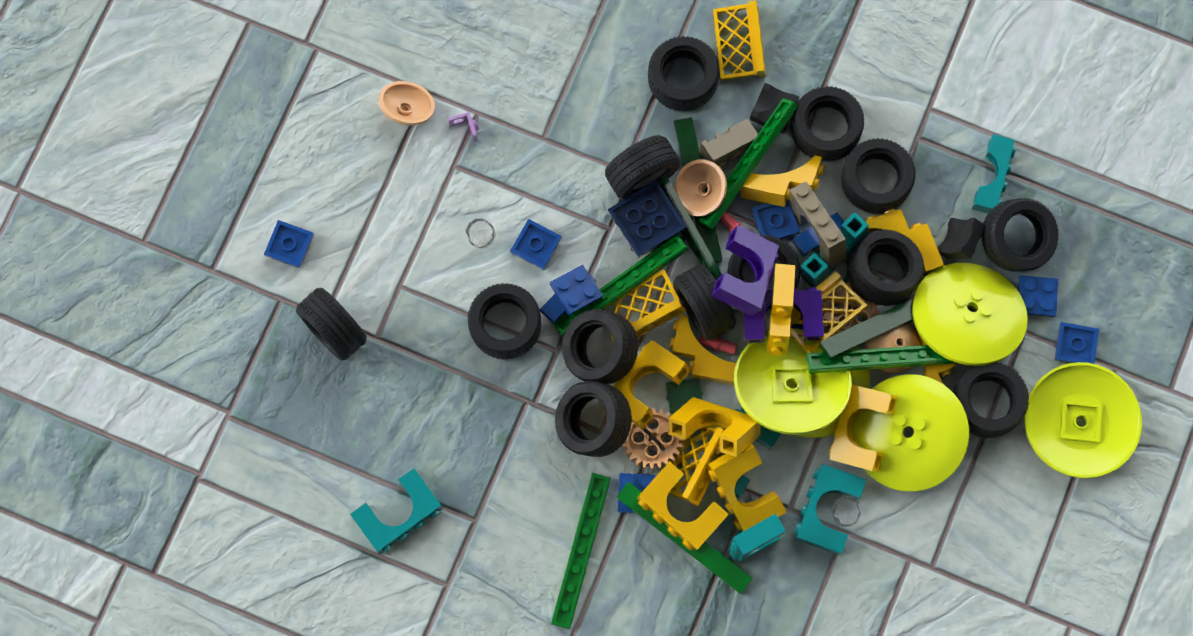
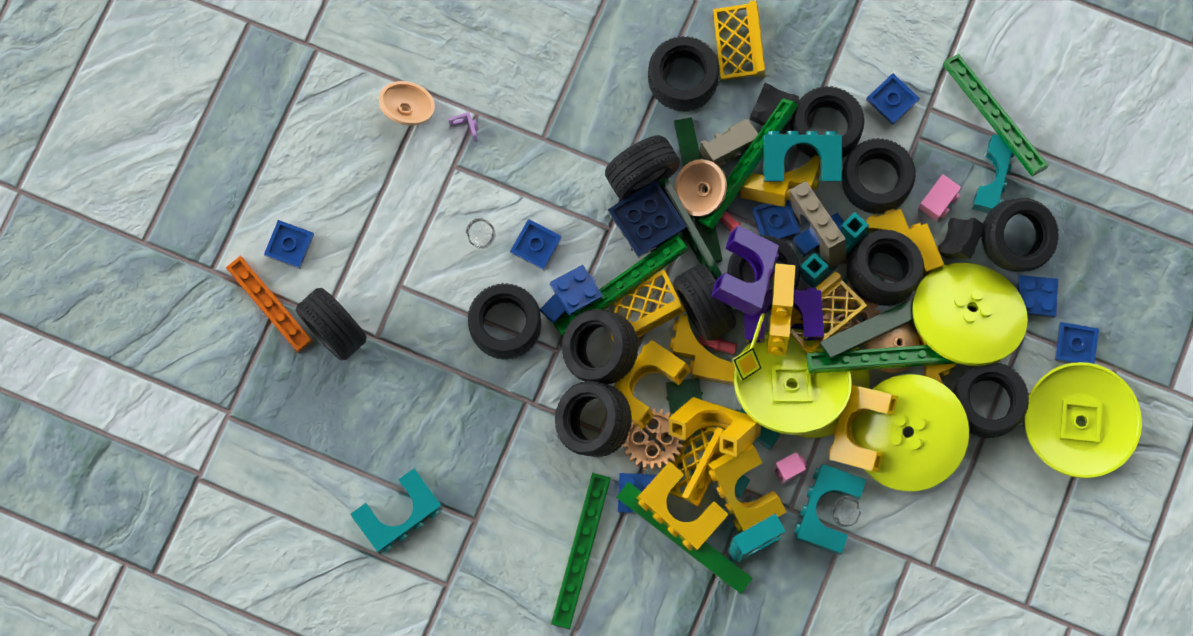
(269, 304): none -> orange tile
(747, 362): none -> piece
(790, 468): none -> bright pink brick
(827, 146): none -> teal arch
(892, 99): none -> blue plate
(940, 197): none -> bright pink brick
(995, 115): none -> green tile

